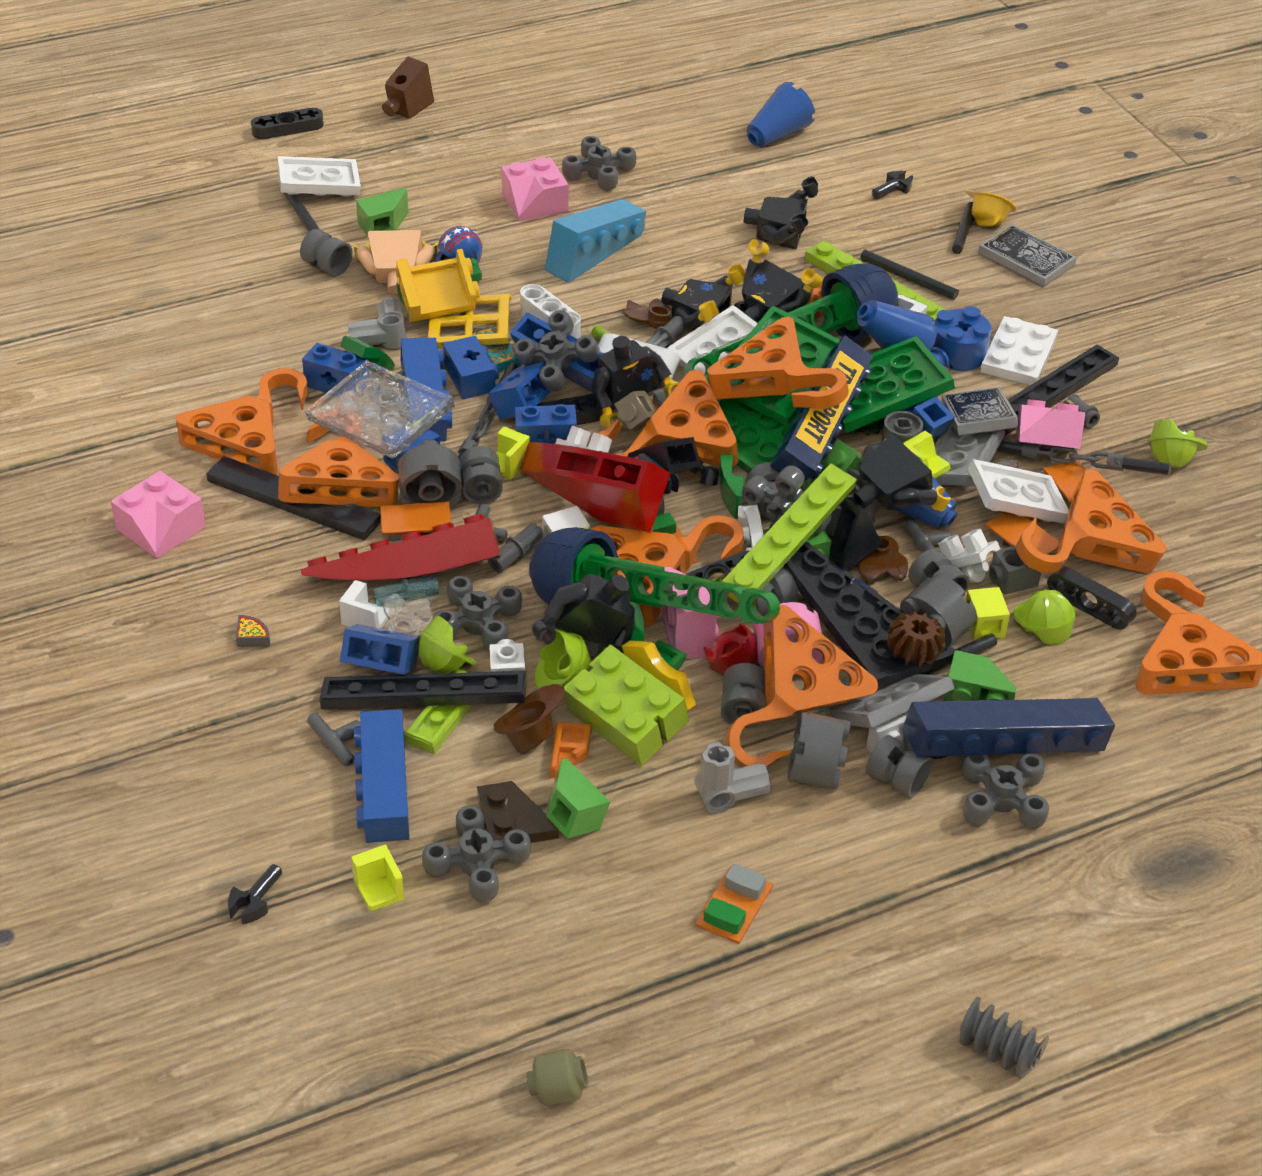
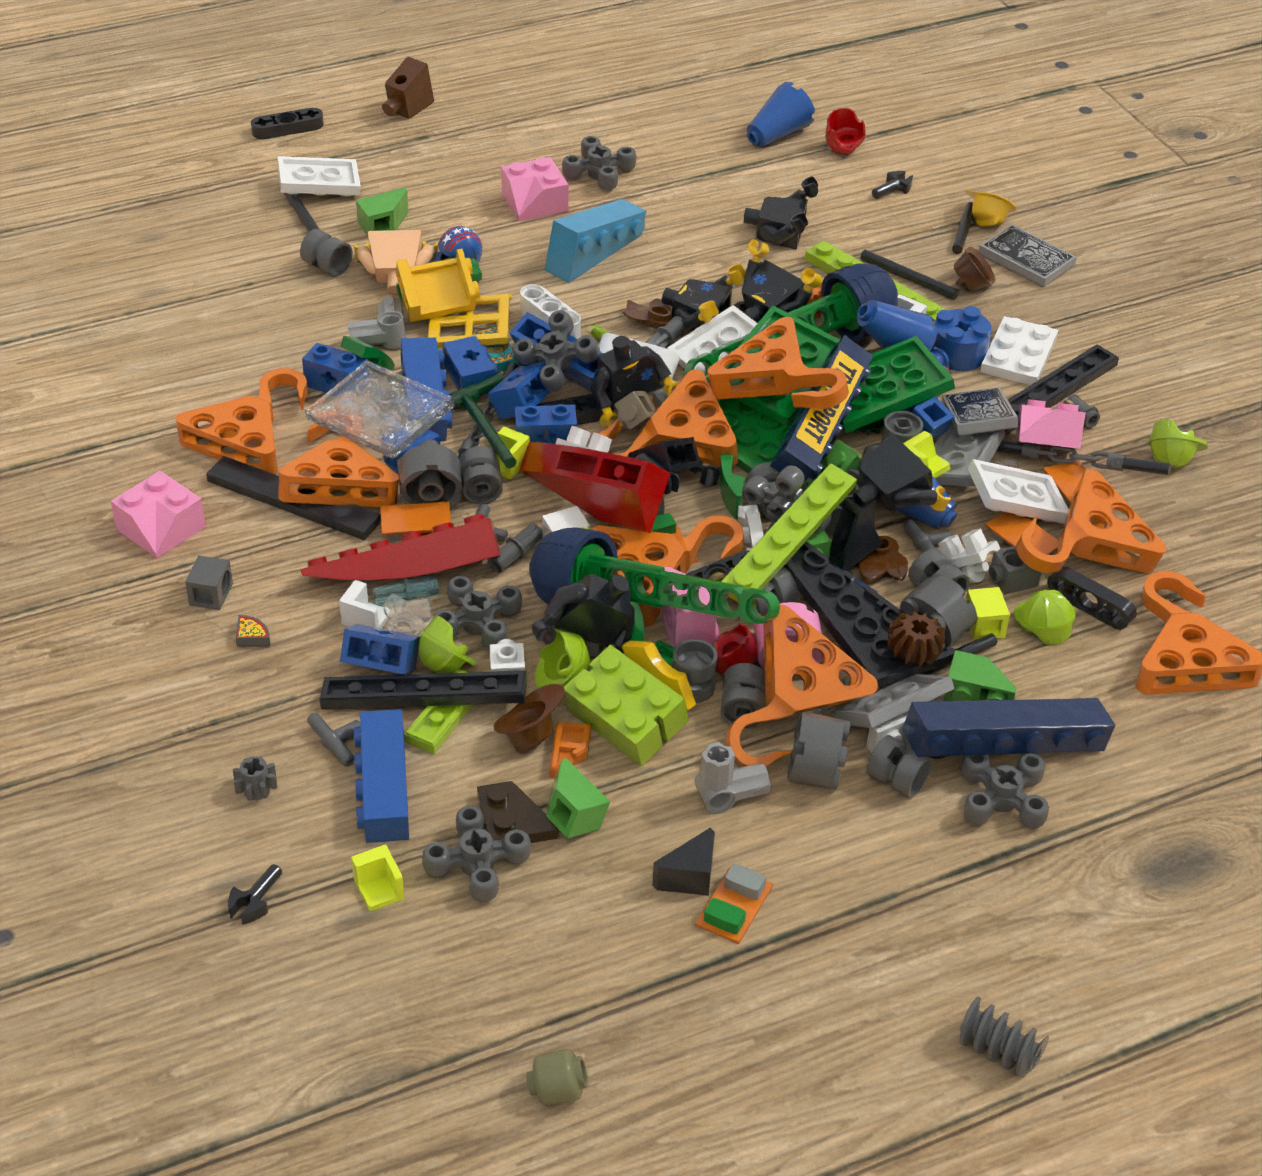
(209, 582): none -> dark grey brick
(255, 778): none -> dark grey gear
(466, 398): none -> dark green bar
(686, 867): none -> black slope
(699, 663): none -> dark grey wheel
(844, 131): none -> red hair
(973, 270): none -> reddish brown piece

